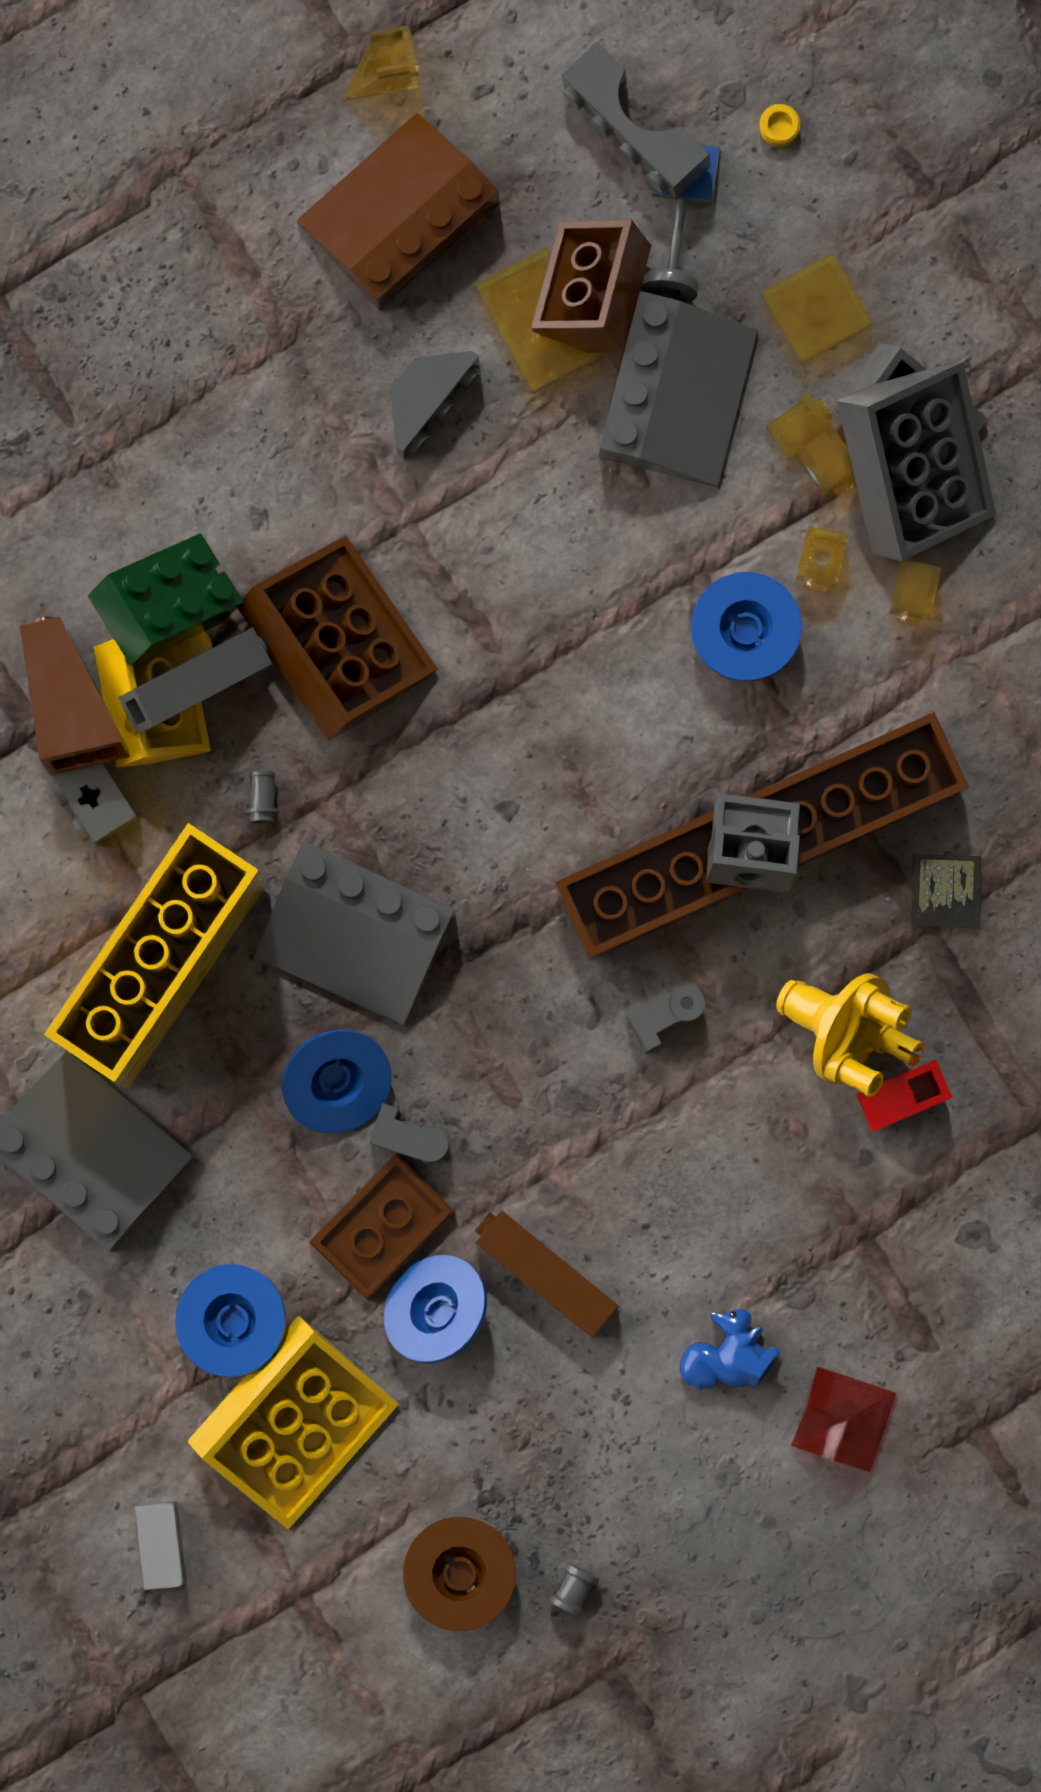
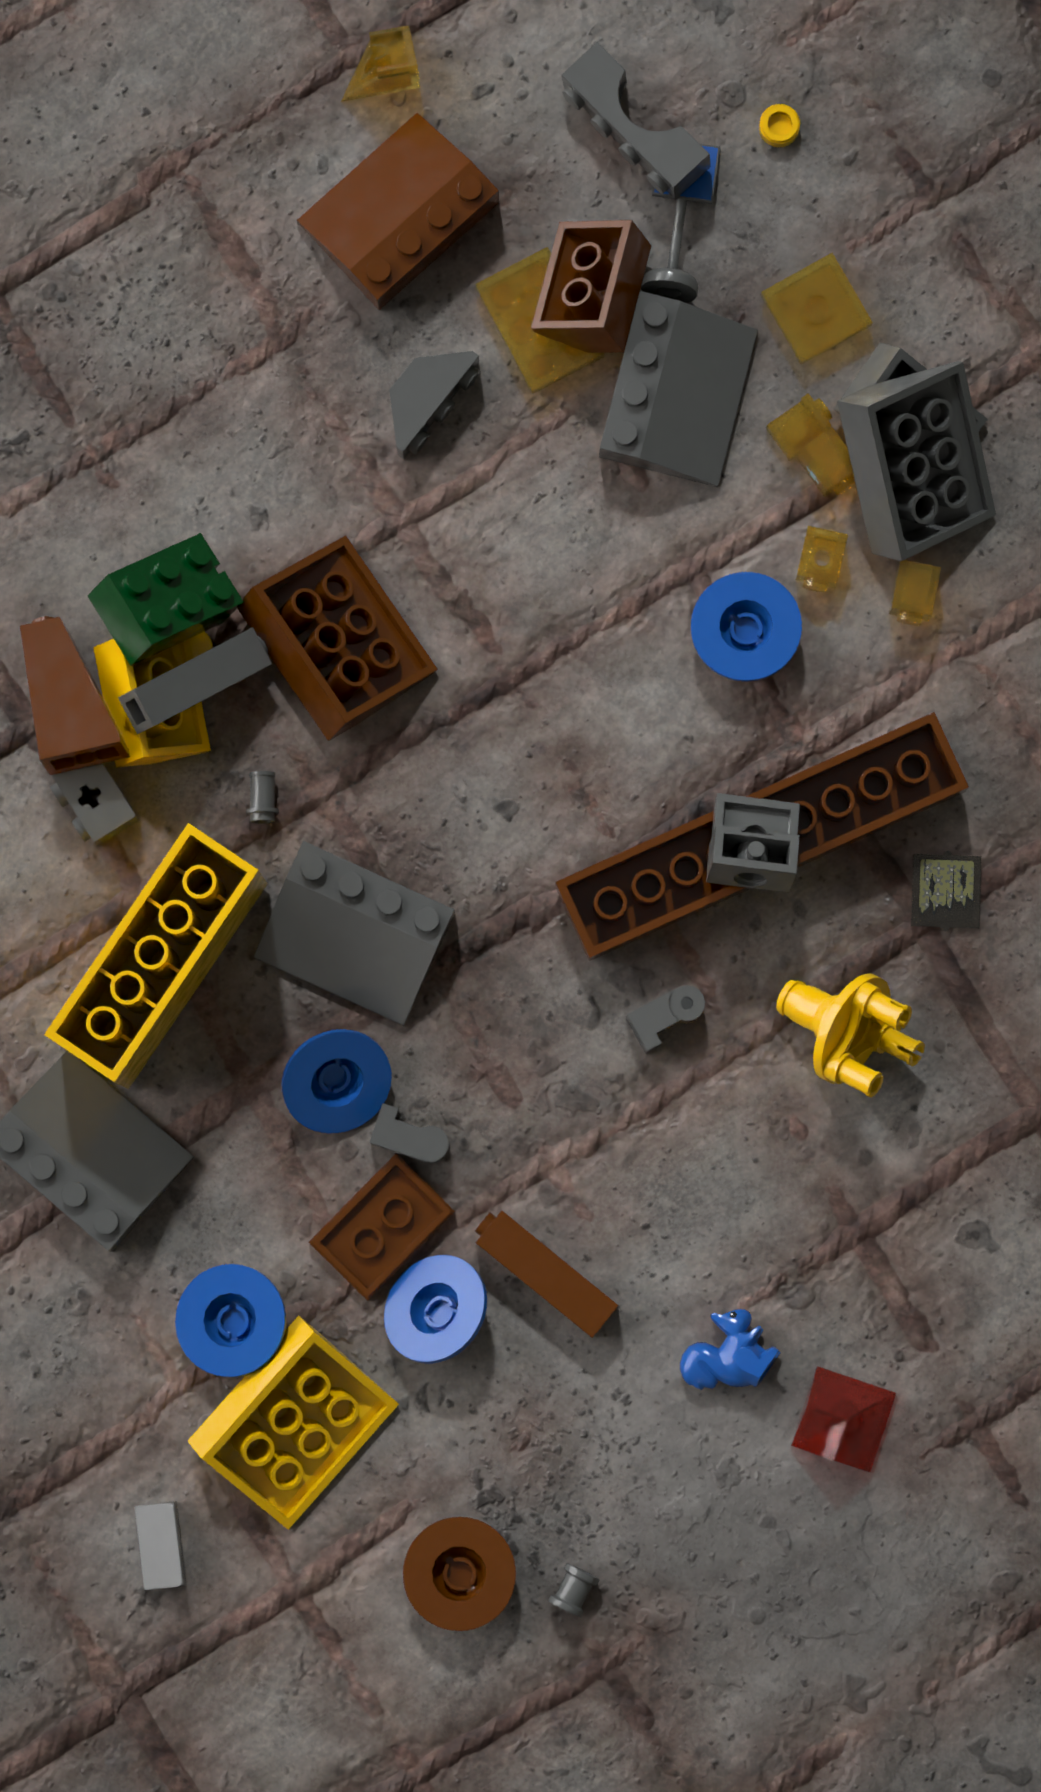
(905, 1096): red slope -> none

